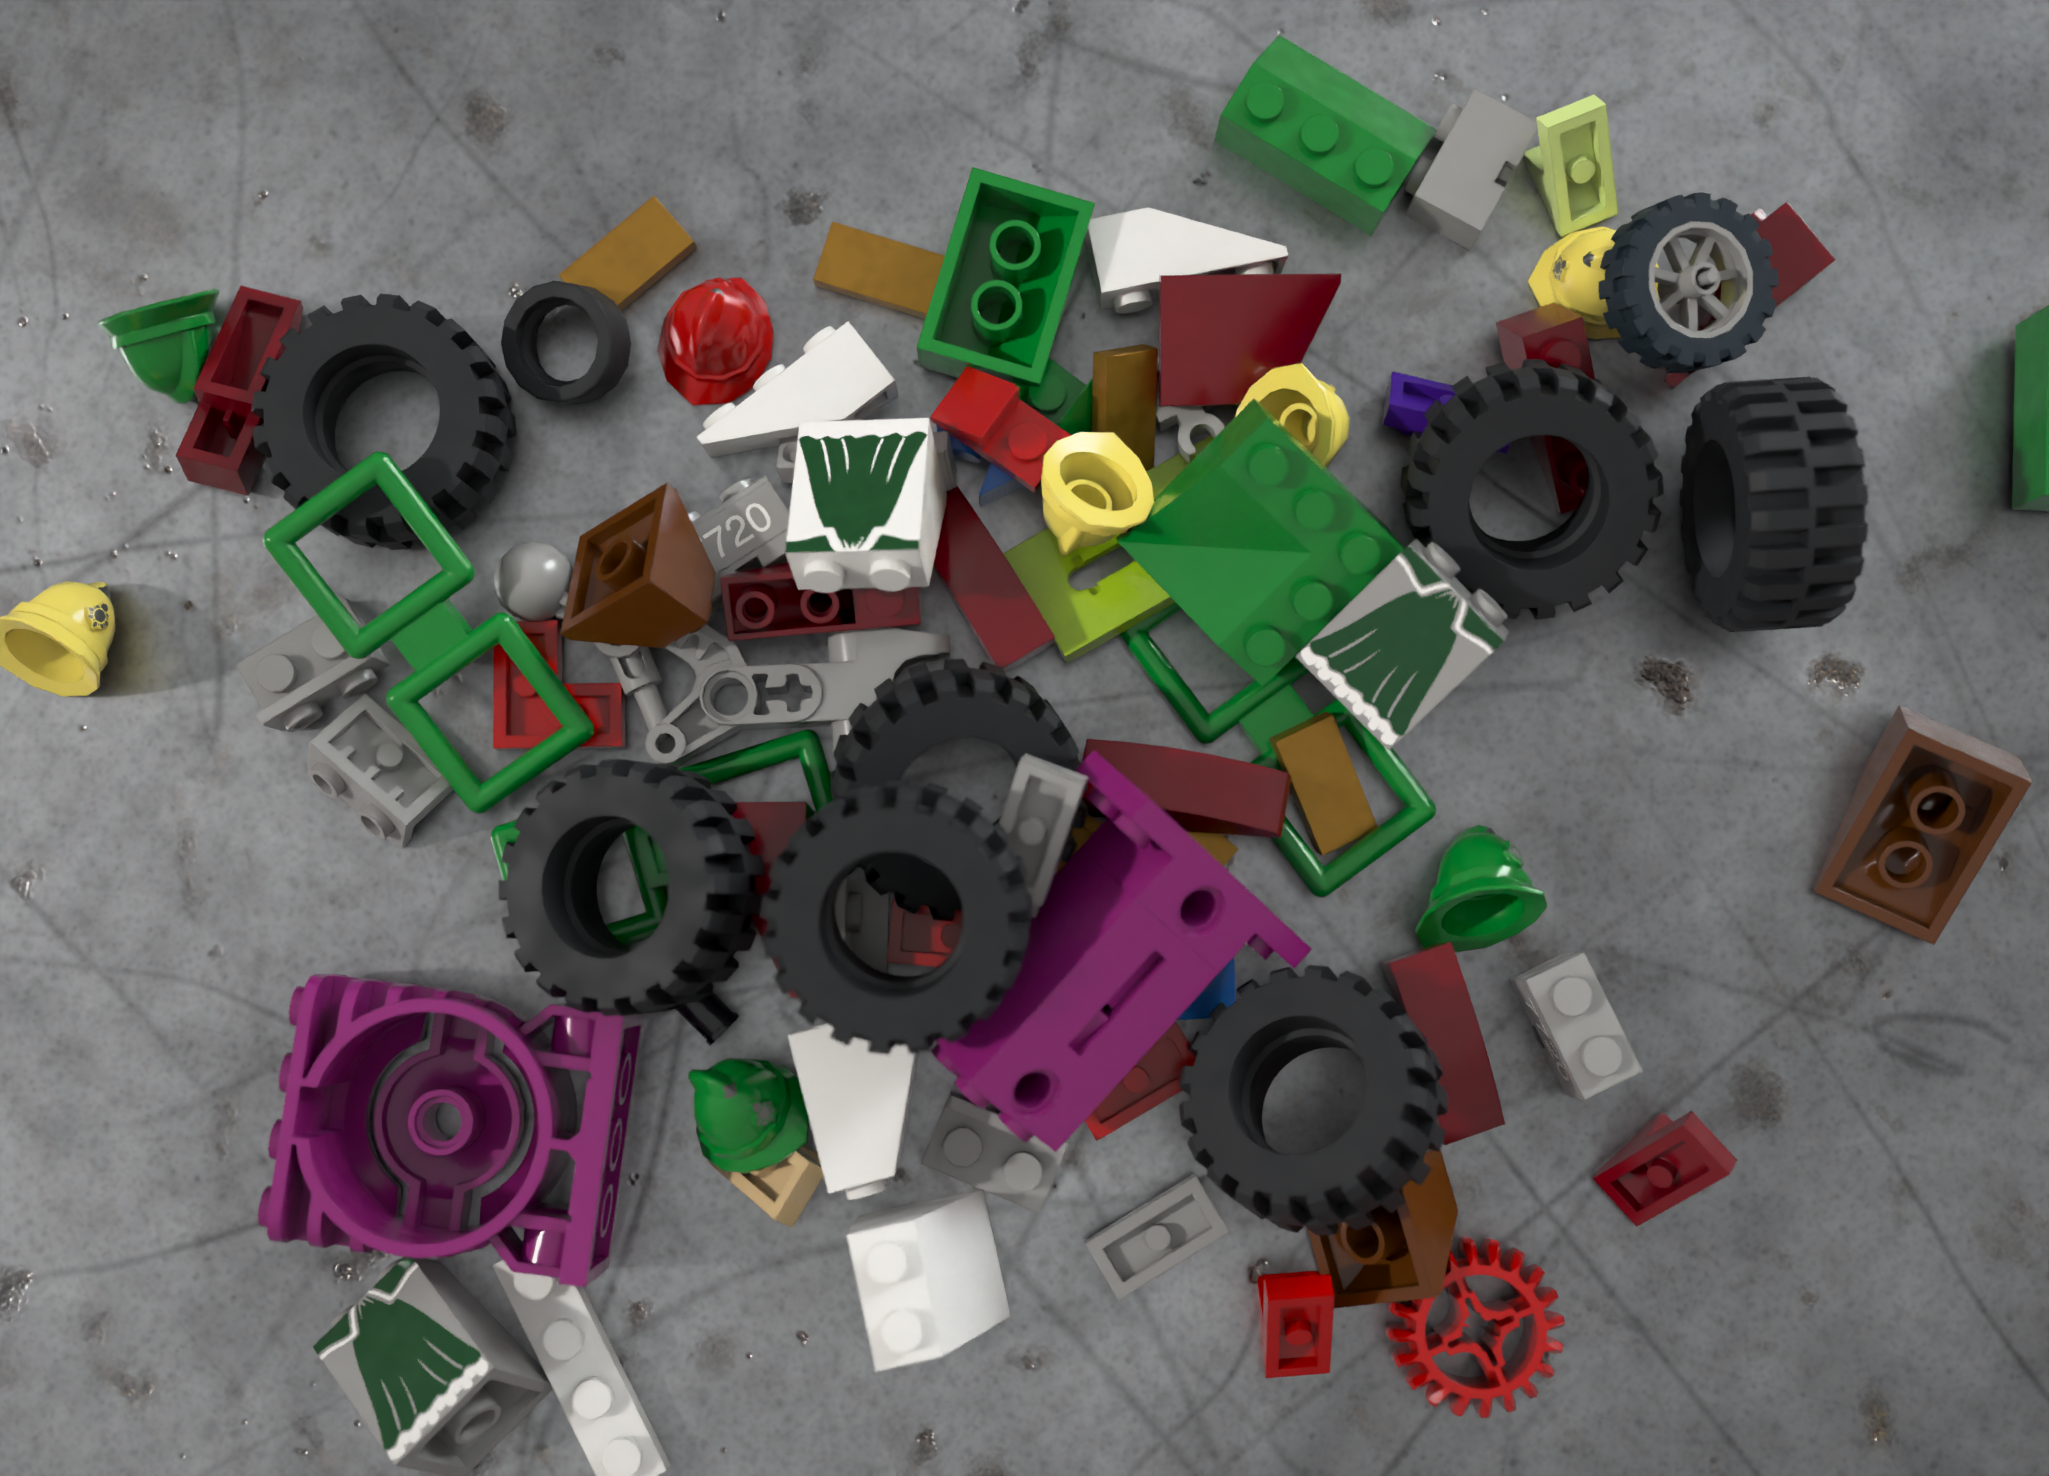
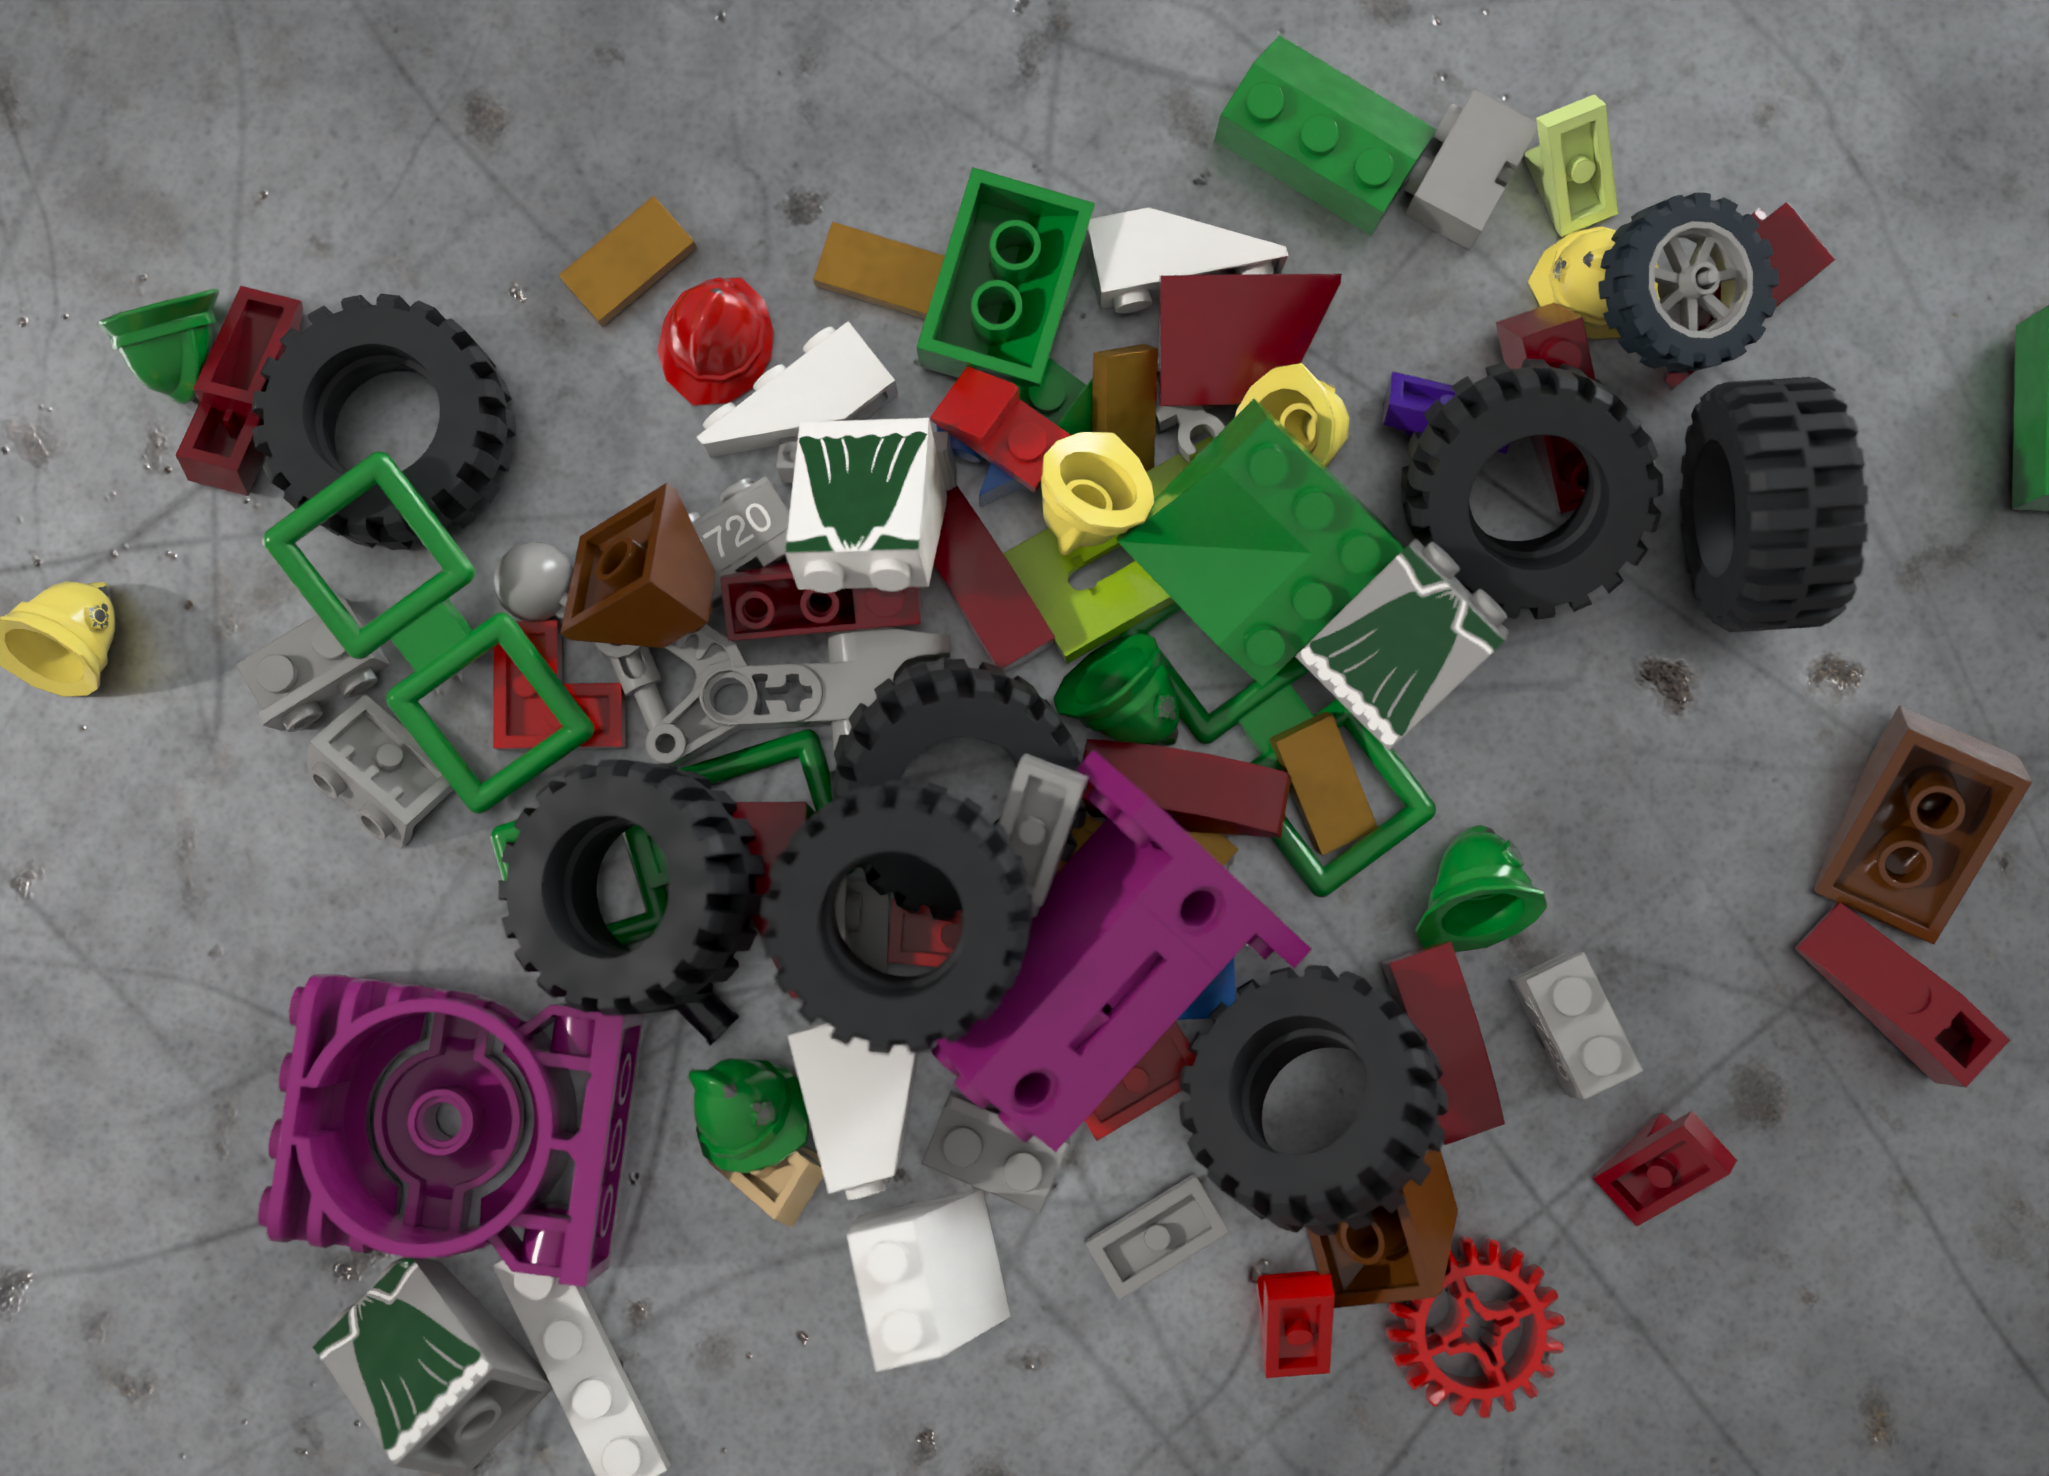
(521, 334): black tyre -> none
(1123, 692): none -> green piece
(1903, 998): none -> dark red slope

